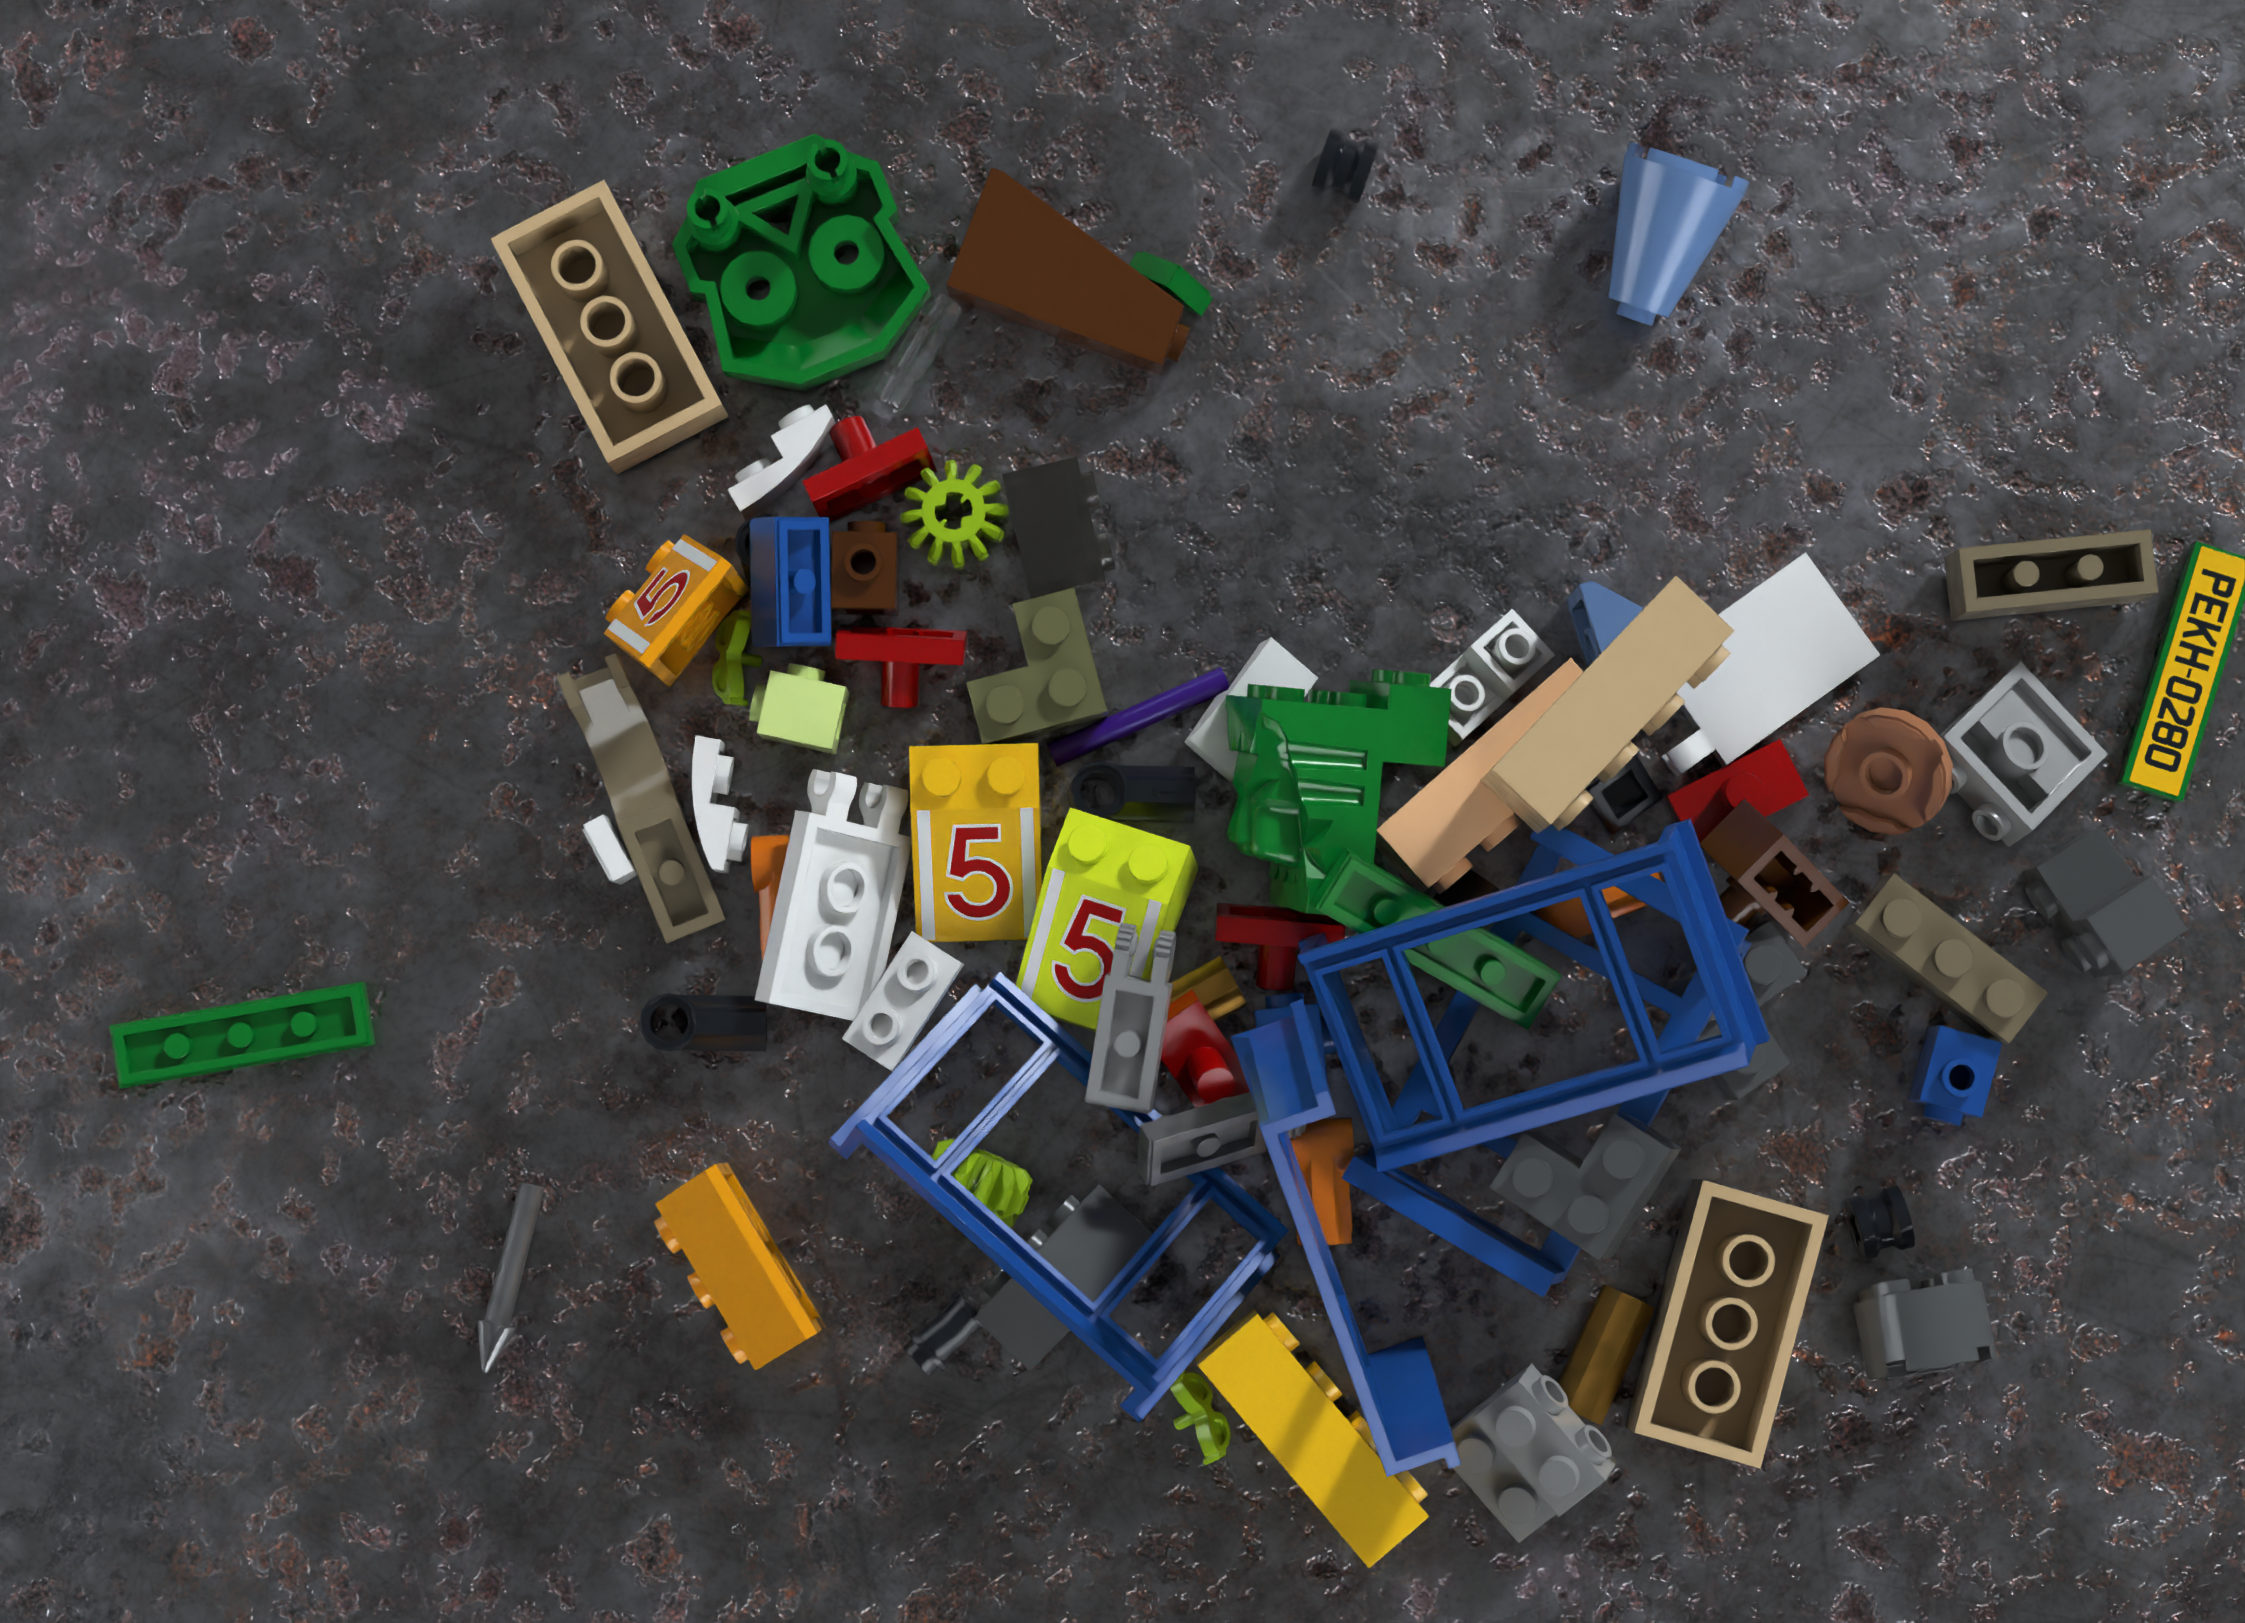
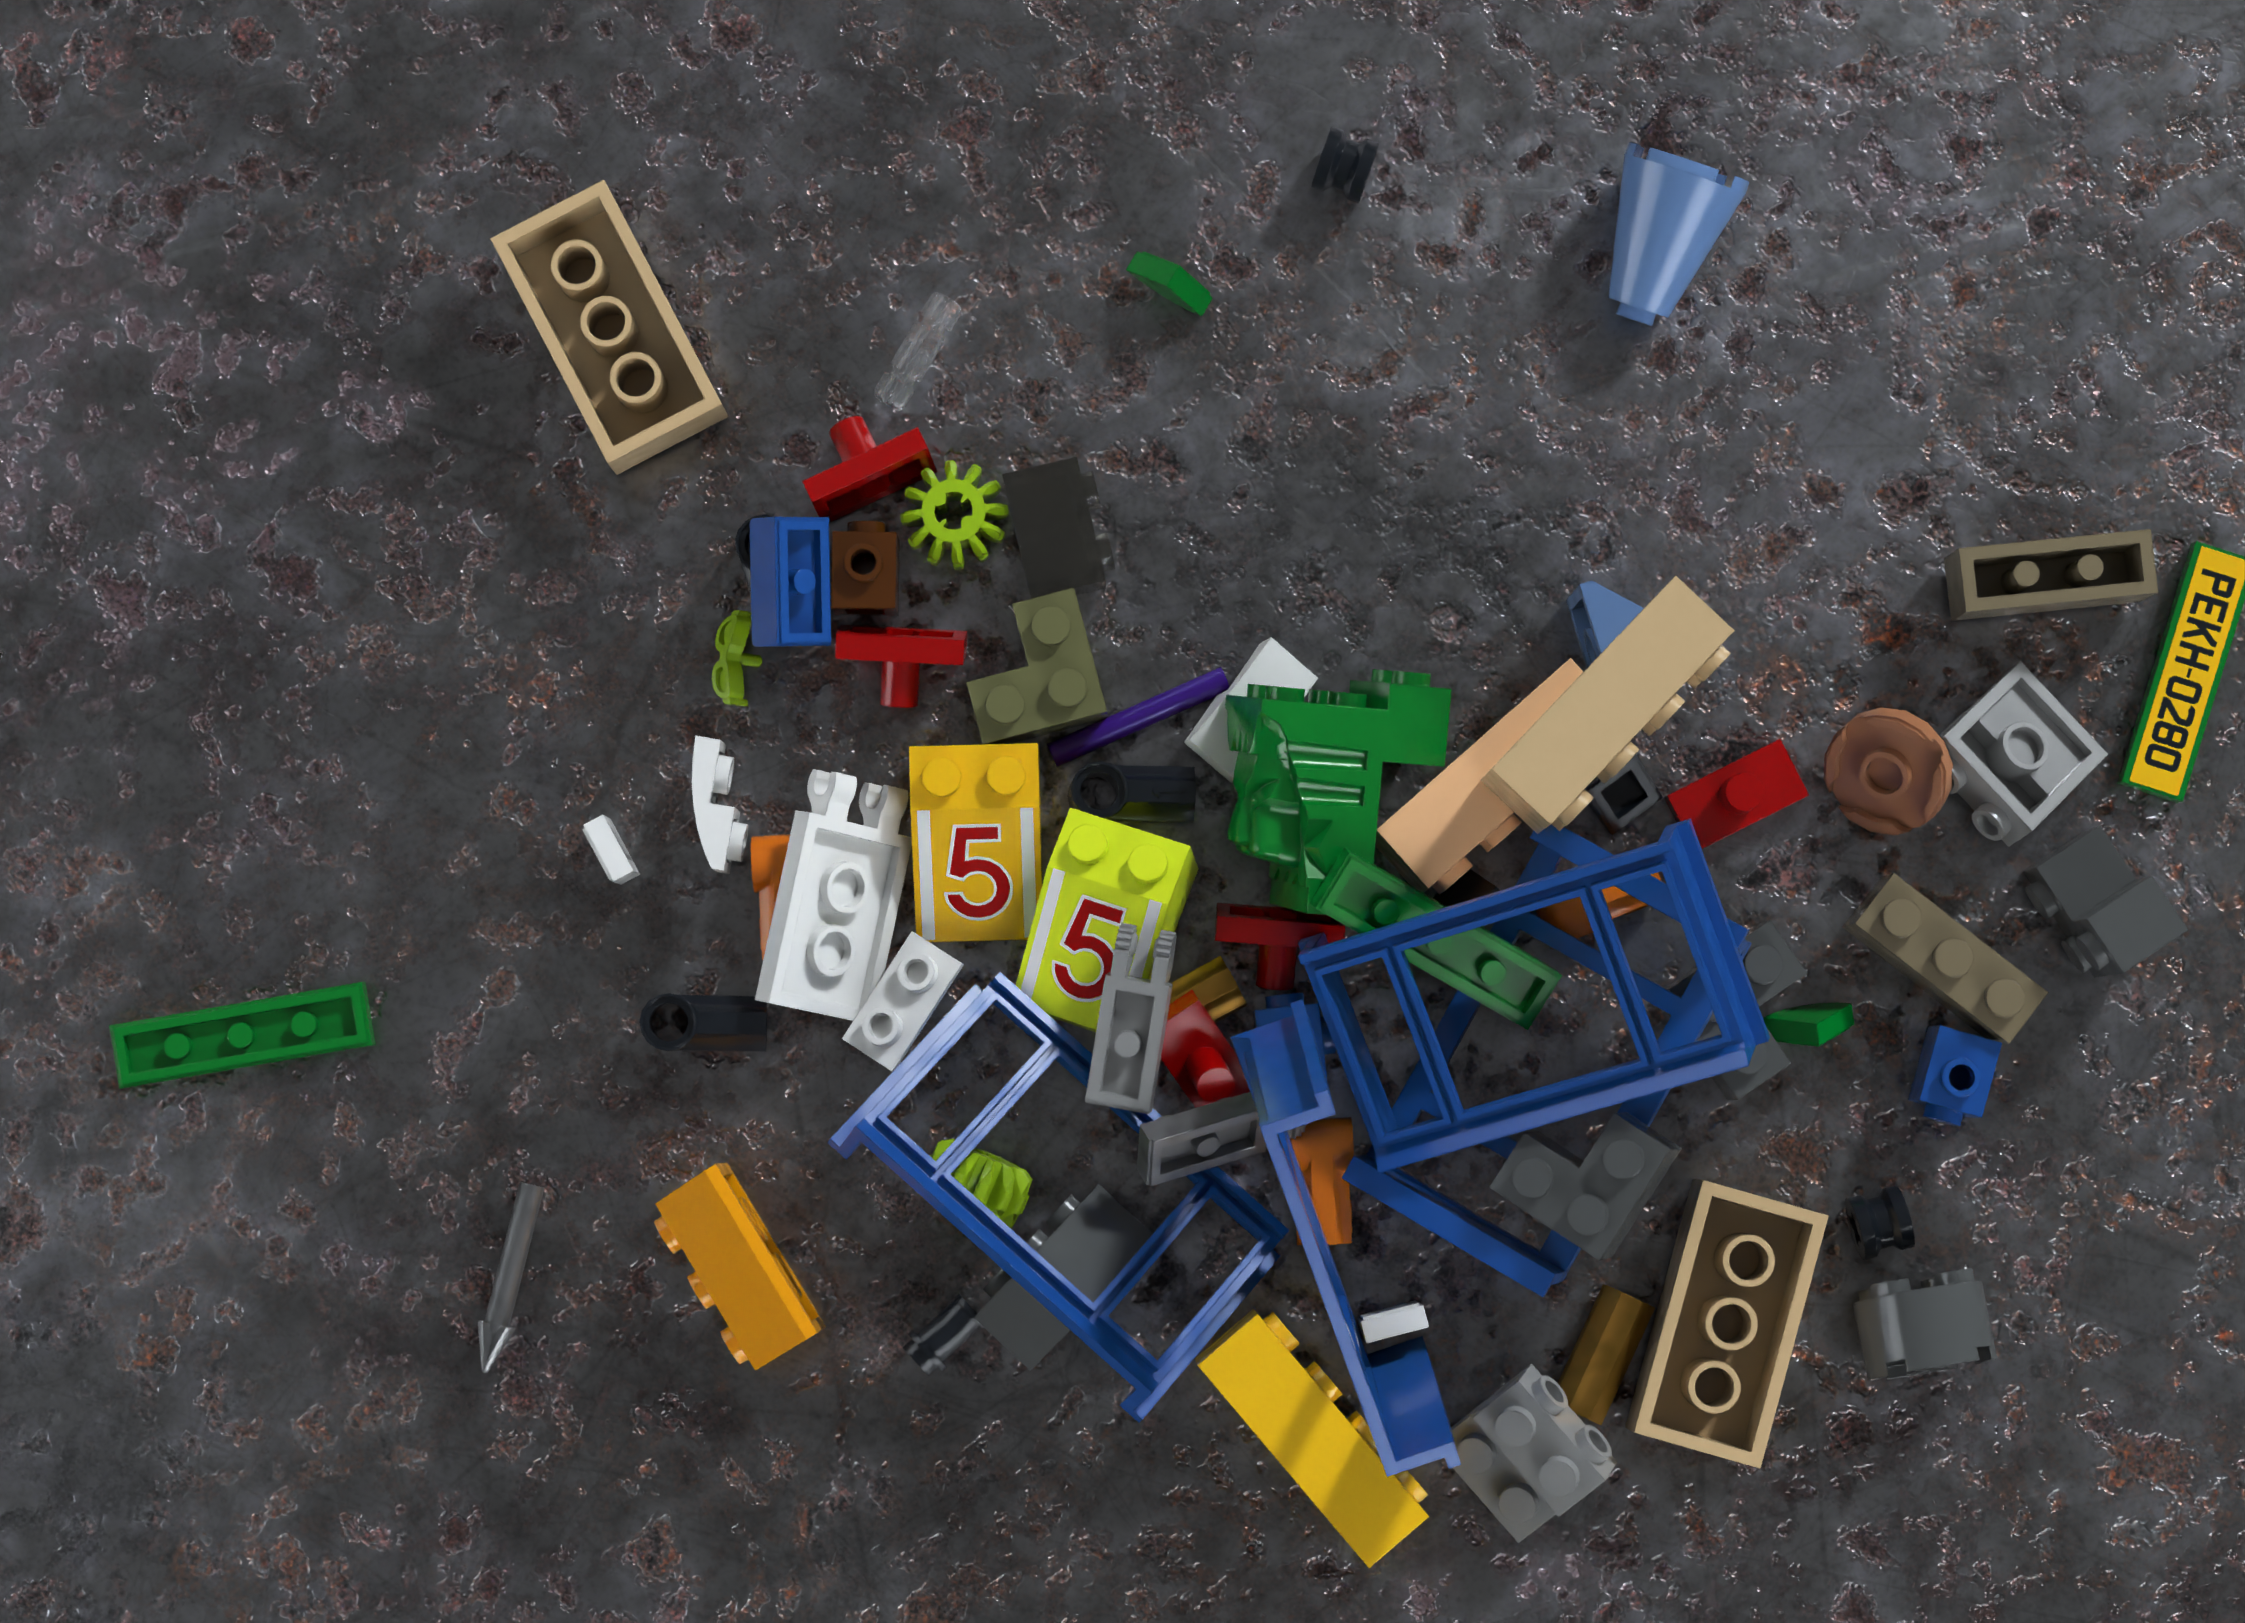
(643, 800): dark tan piece -> none
(675, 607): light orange slope -> none
(799, 443): white slope -> none
(800, 709): yellowish green brick -> none
(818, 312): green brick -> none
(1058, 279): reddish brown slope -> none
(1210, 1426): lime piece -> none
(1392, 1321): none -> white tile
(1491, 673): white slope -> none
(1770, 876): reddish brown brick -> none
(1785, 654): white tile -> none
(1810, 1023): none -> green tile

